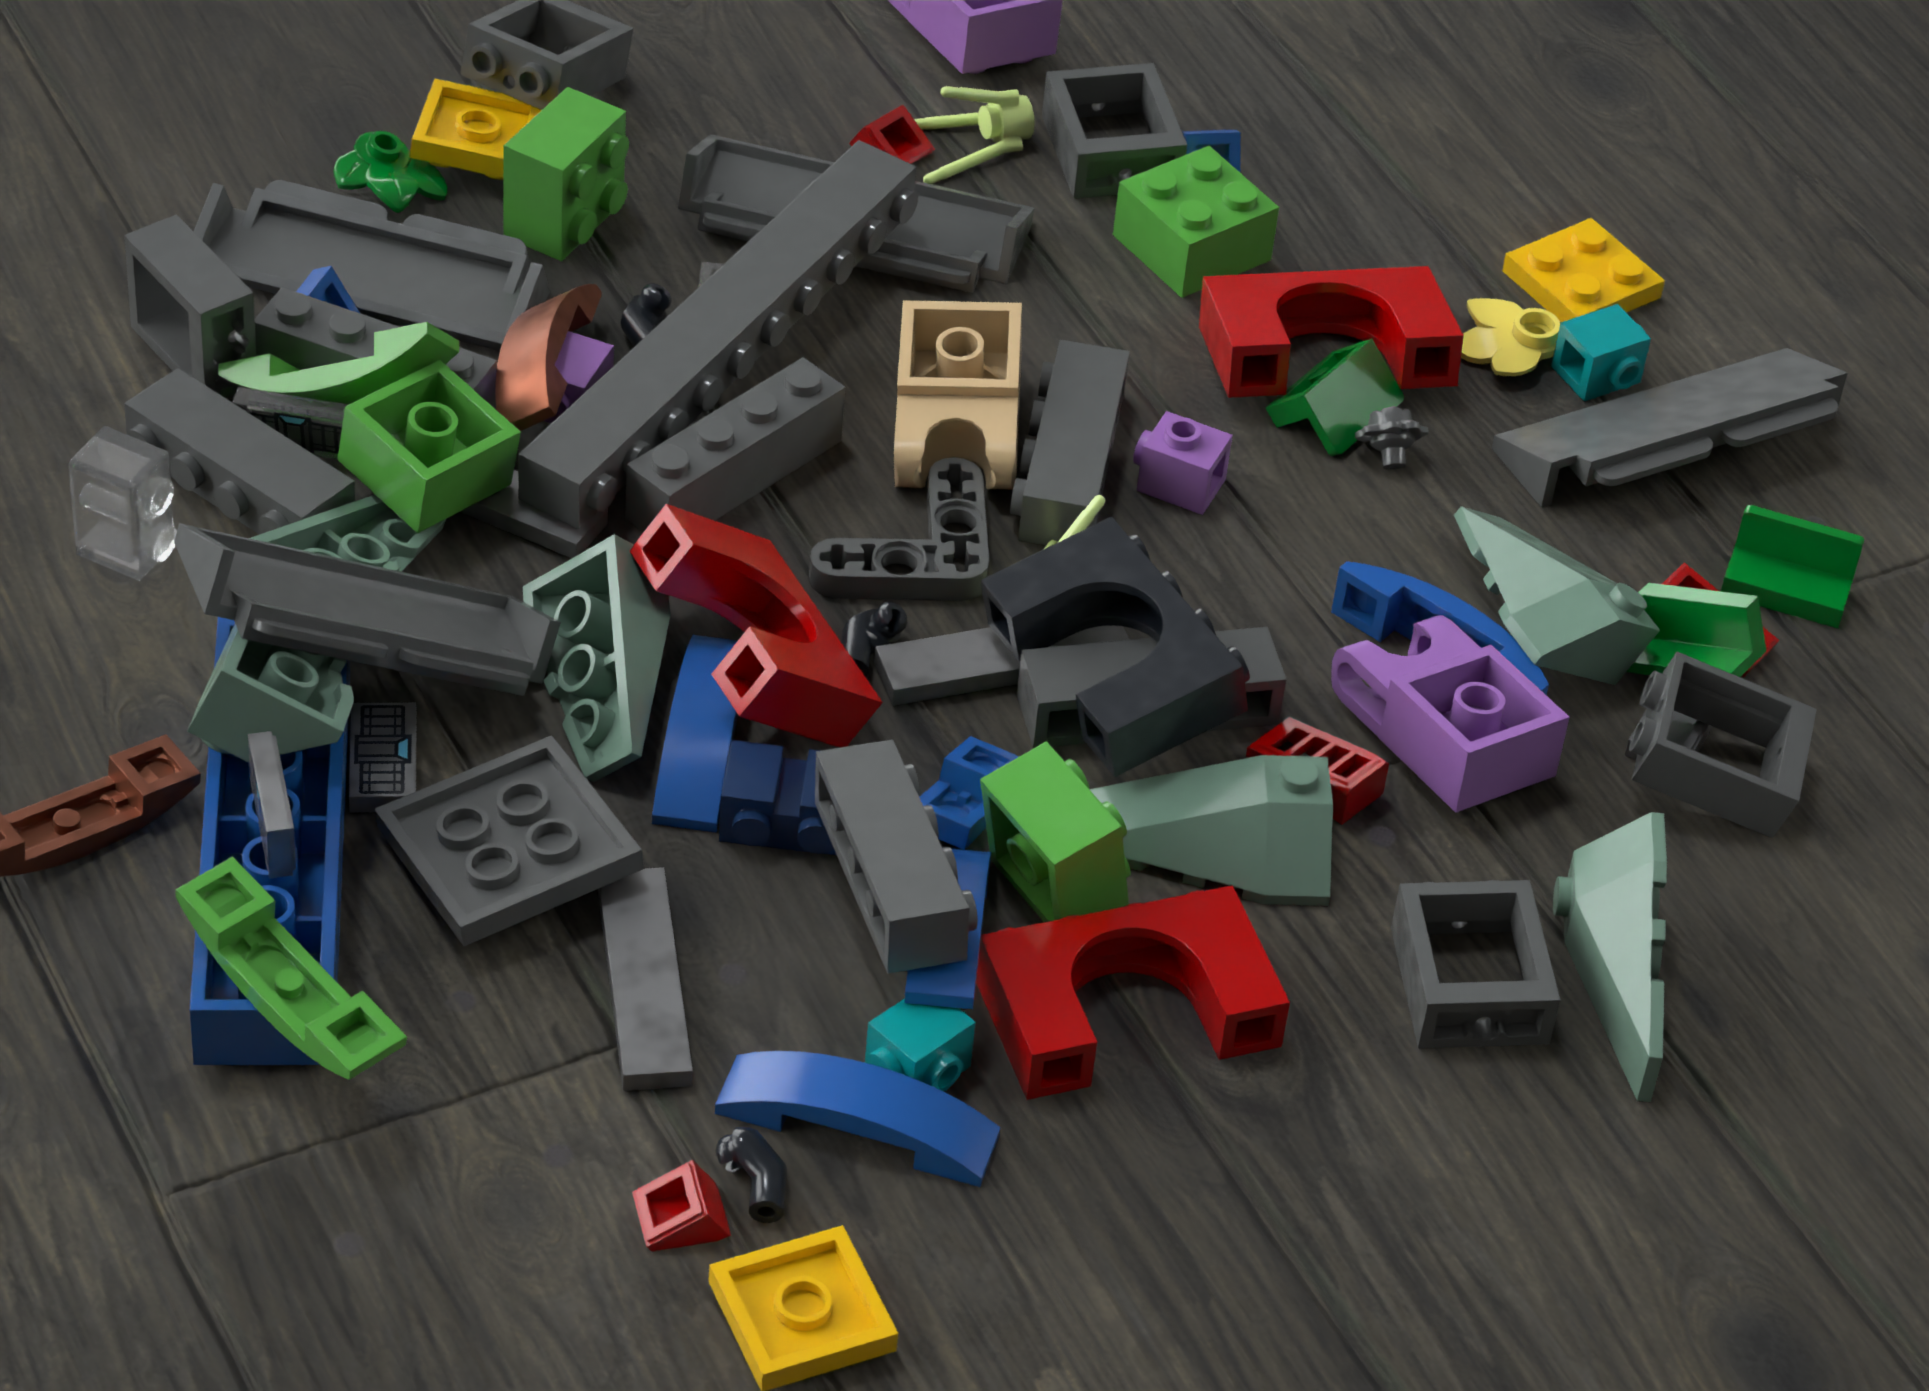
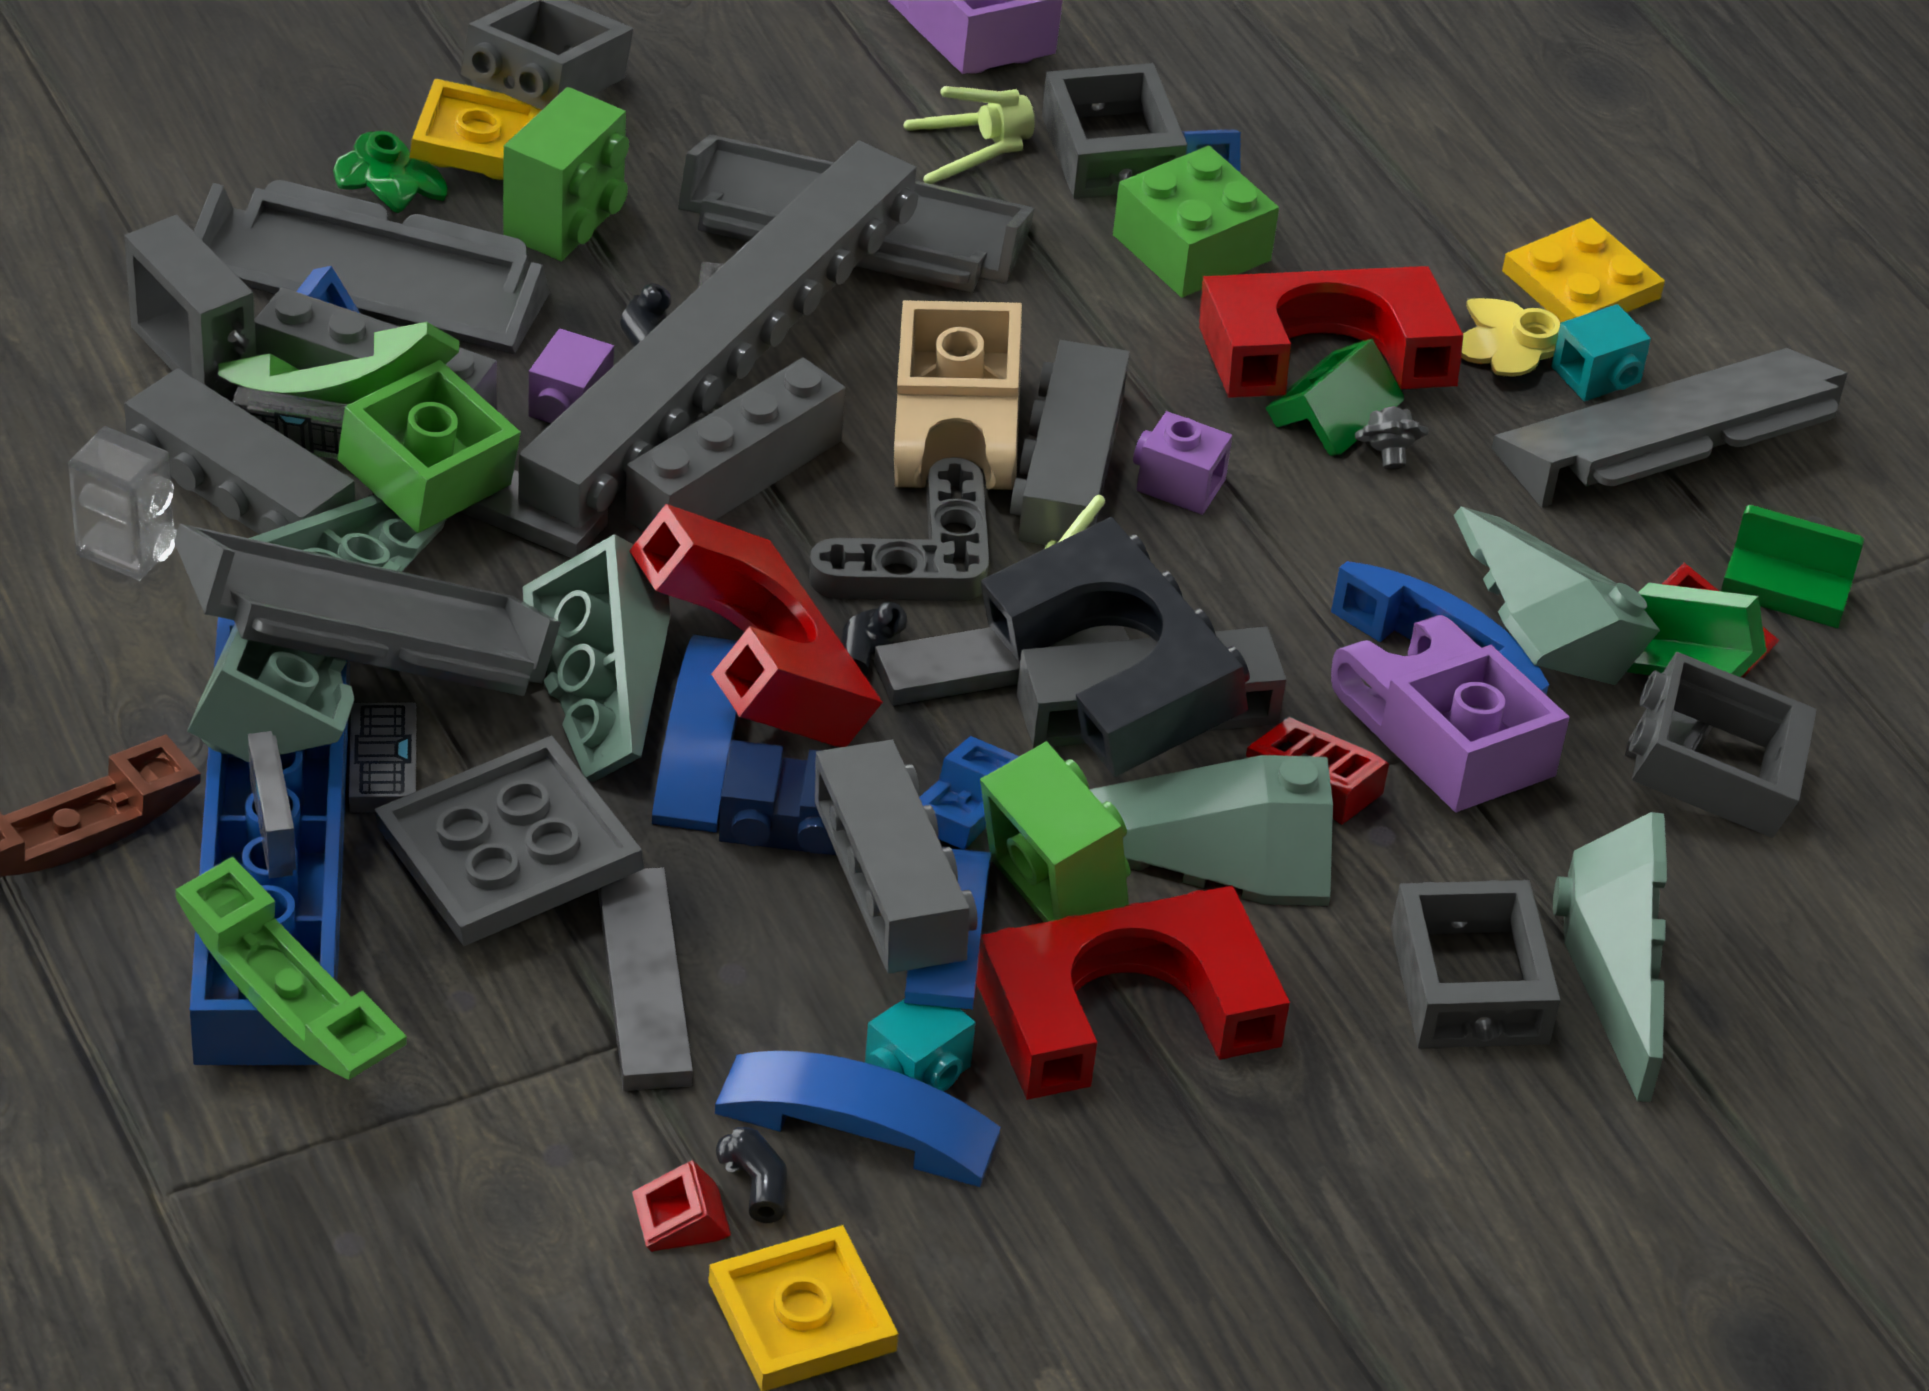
(526, 373): copper slope -> none
(896, 135): red slope -> none

